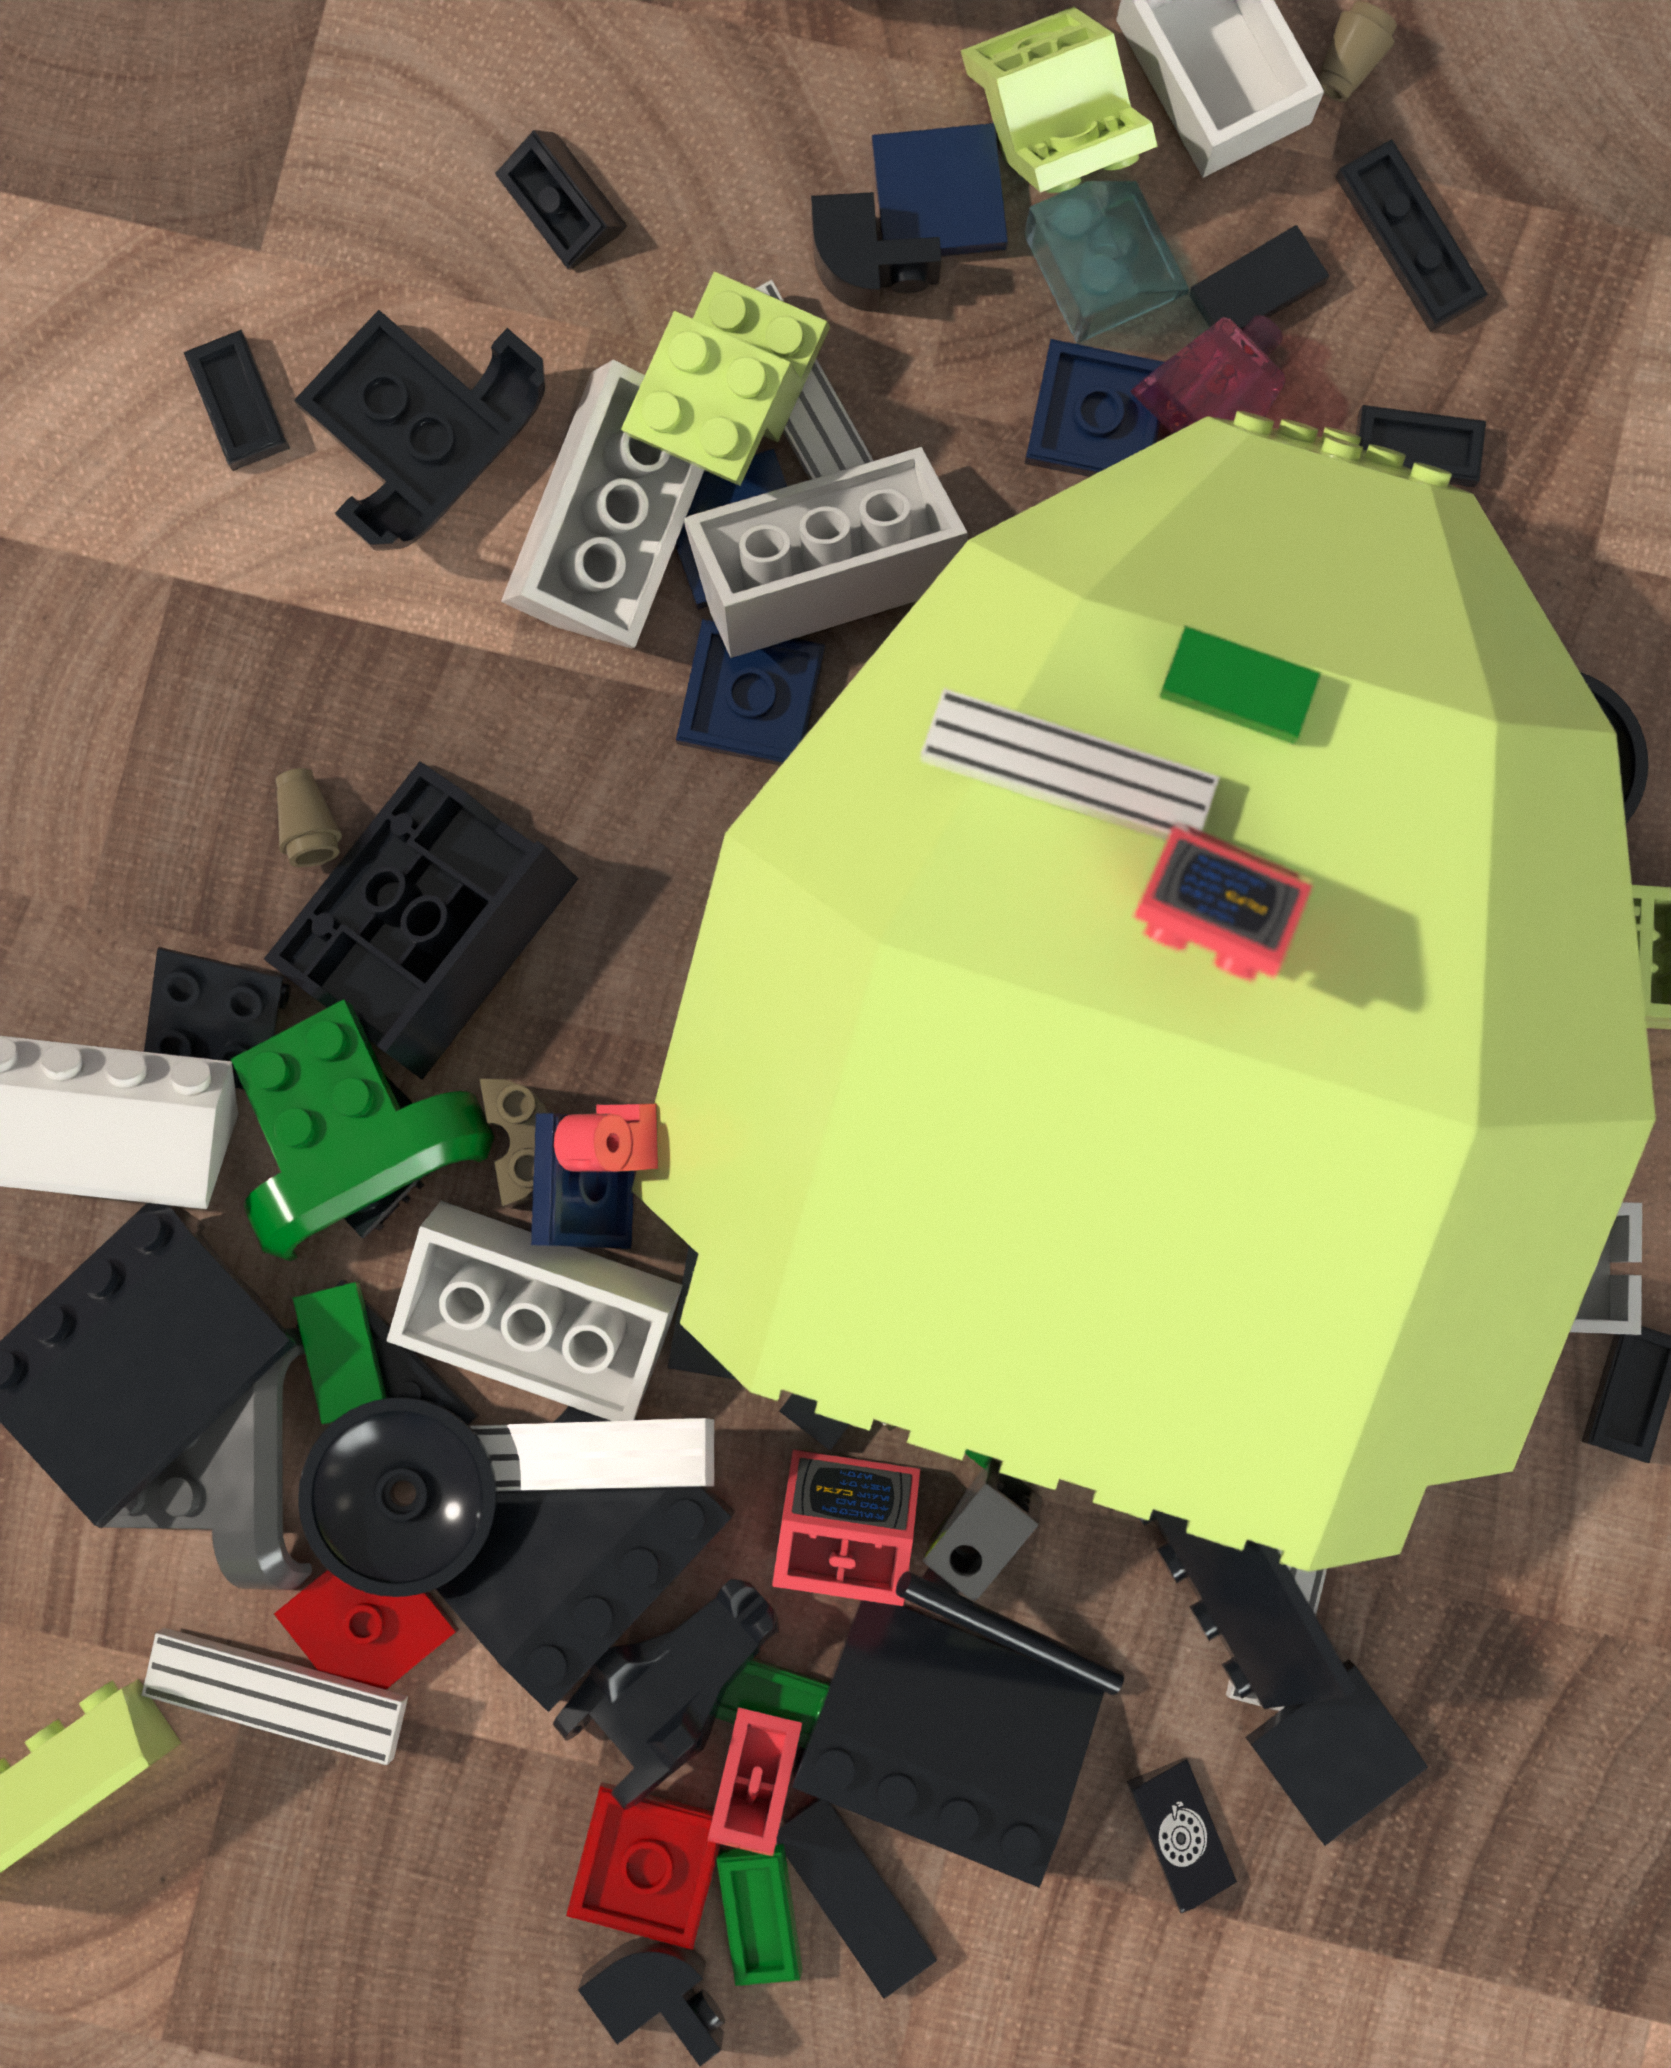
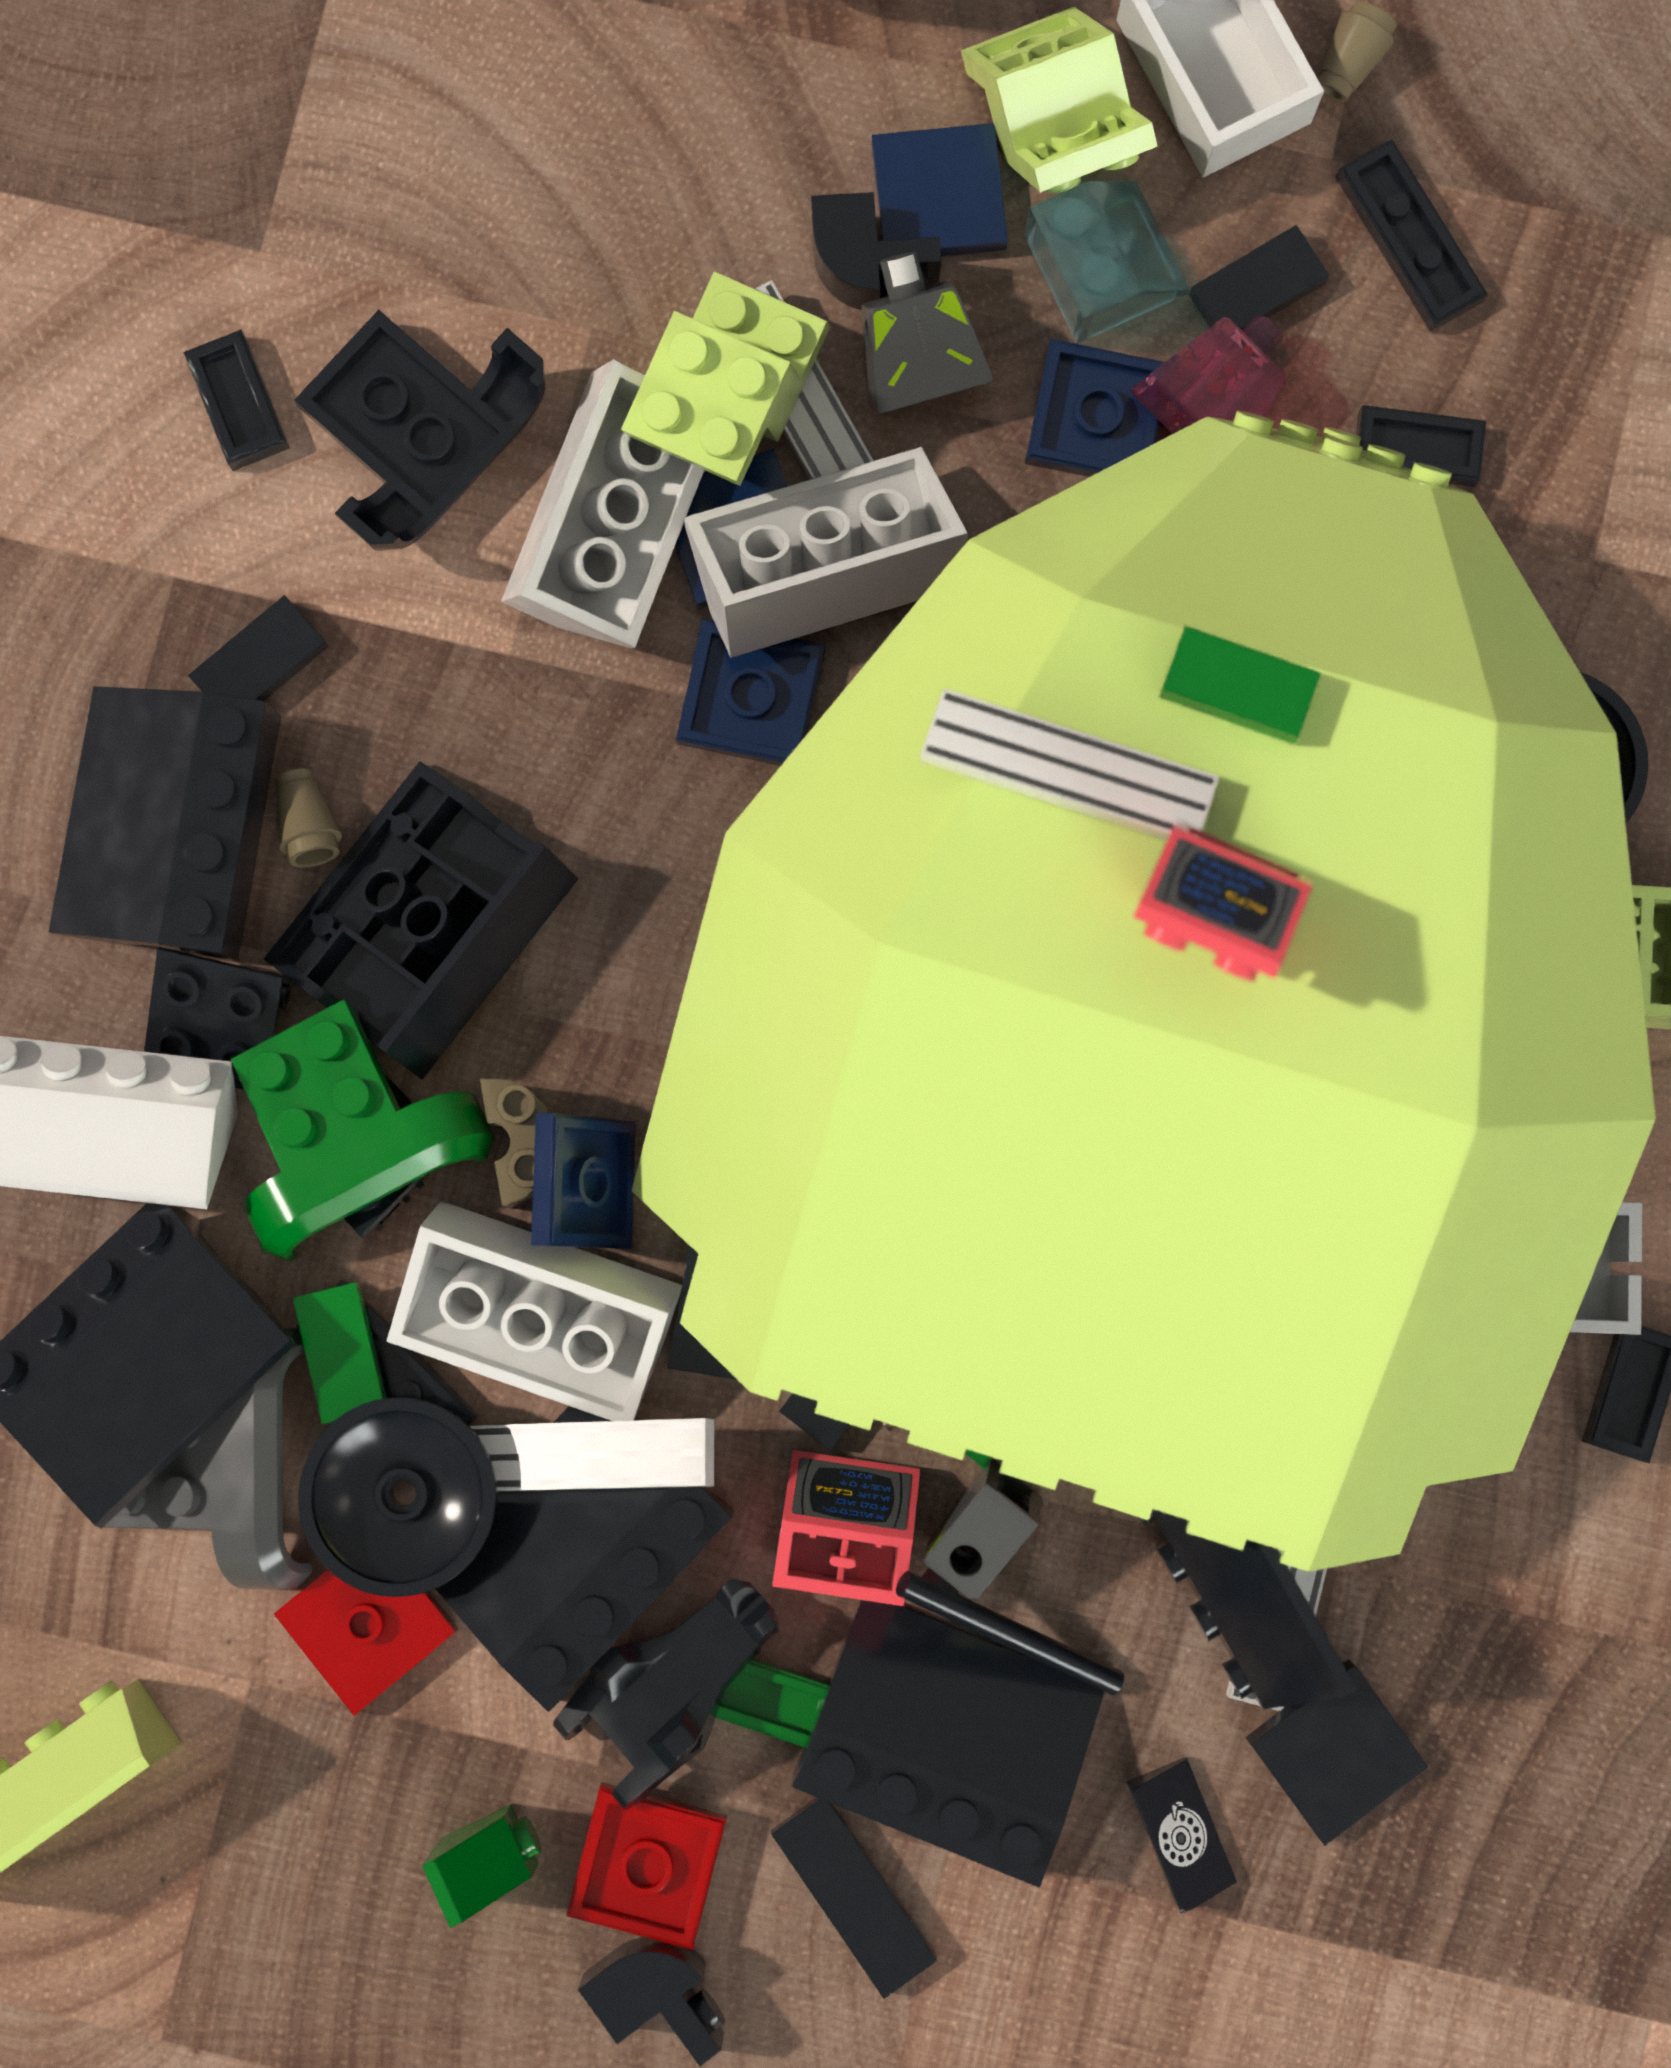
(166, 820): none -> black piece
(261, 655): none -> black tile
(275, 1696): white tile -> none
(481, 1863): none -> green slope
(560, 198): black slope -> none
(609, 1141): coral leg -> none
(755, 1782): coral slope -> none
(759, 1916): green tile -> none
(918, 340): none -> dark grey torso

